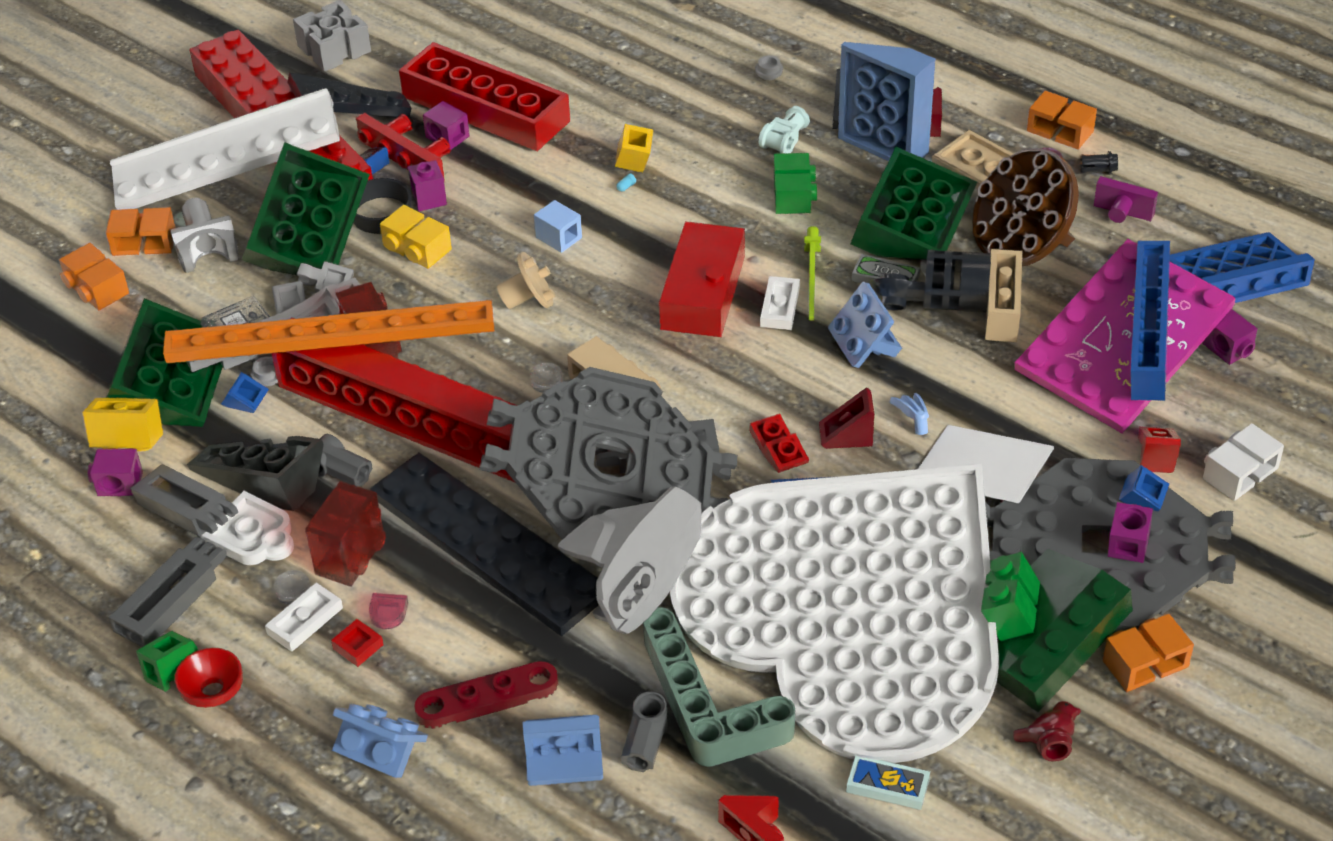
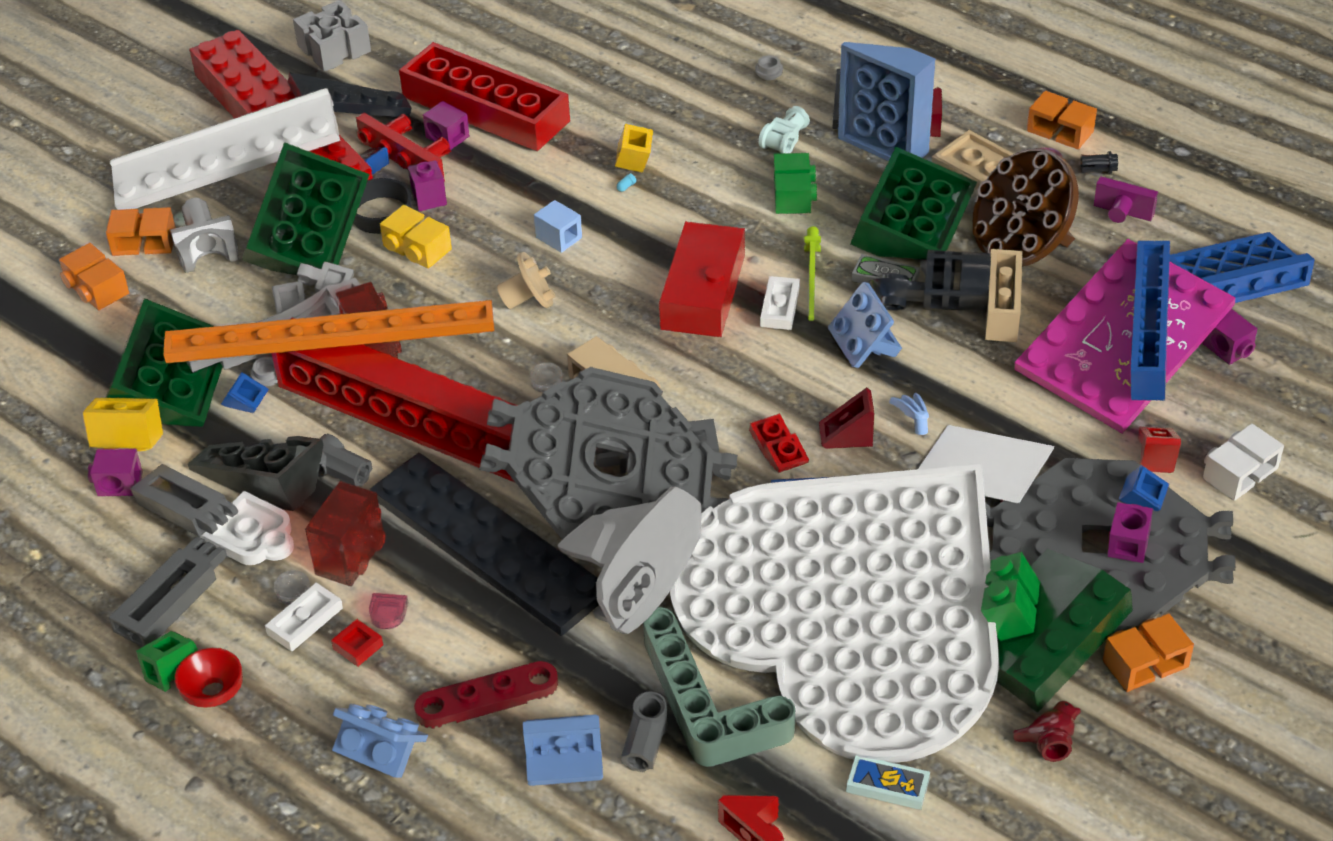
(242, 312): clear tile -> none

